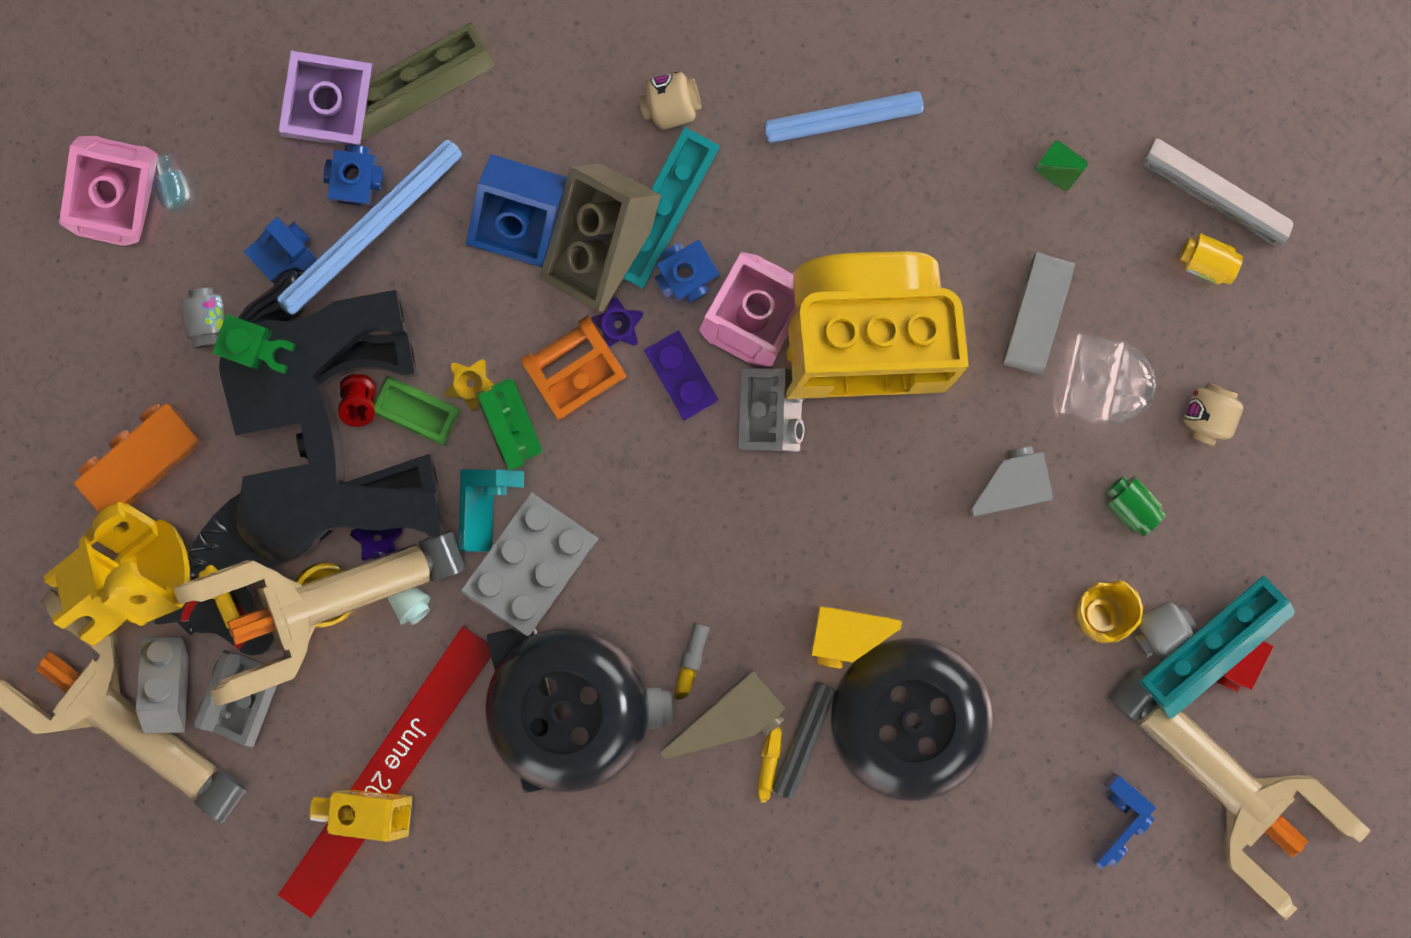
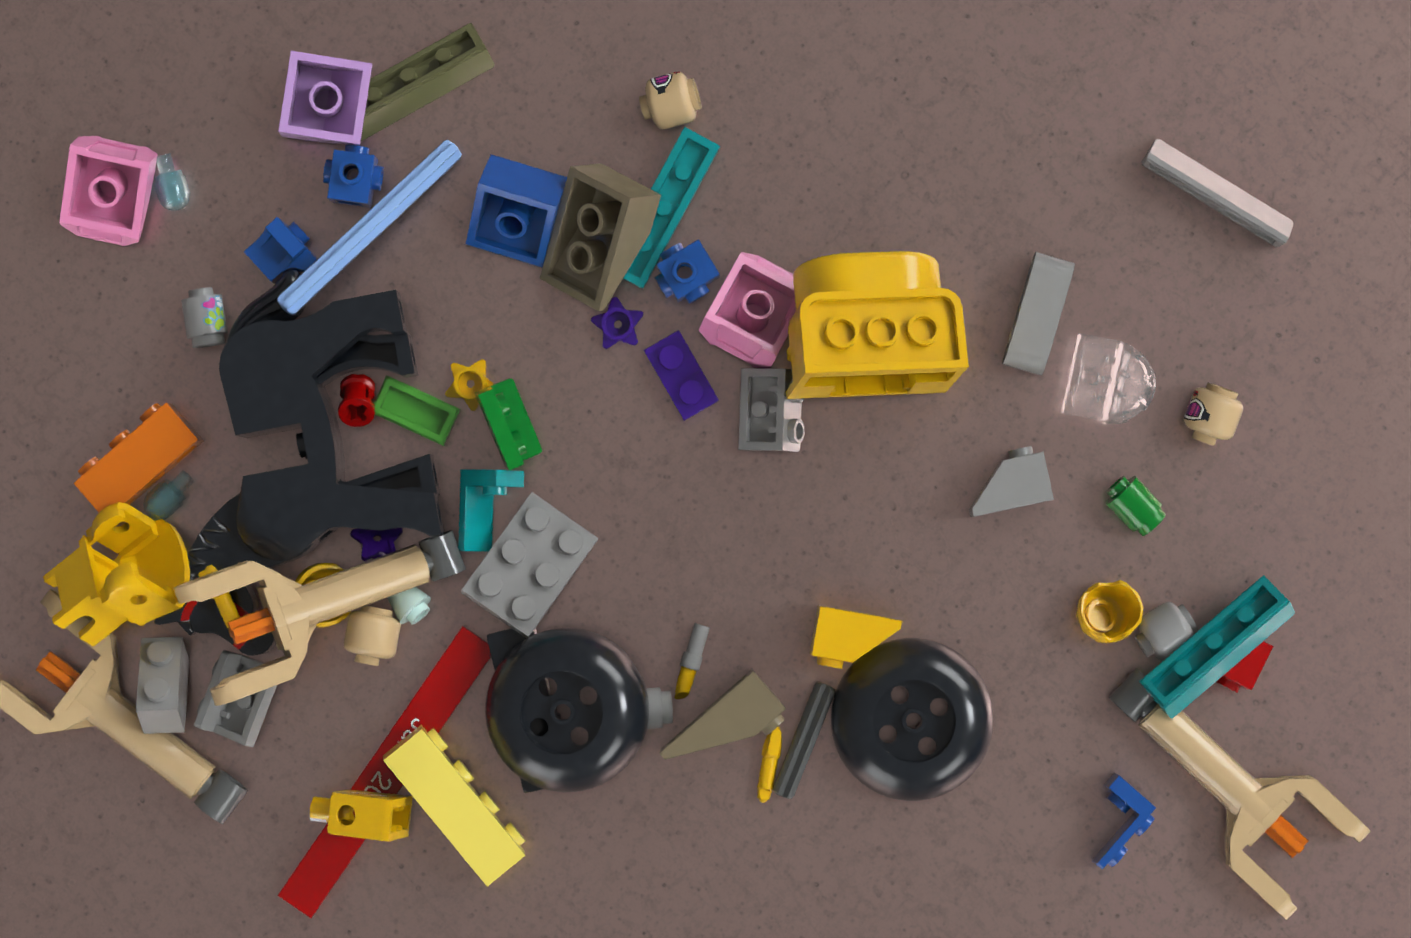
(167, 496): none -> clear light blue cylinder
(249, 344): green brick -> none
(372, 634): none -> tan head
(454, 804): none -> light yellow brick
(582, 378): orange plate -> none
(843, 116): light blue axle -> none
(1061, 165): green slope -> none
(1210, 259): yellow brick -> none

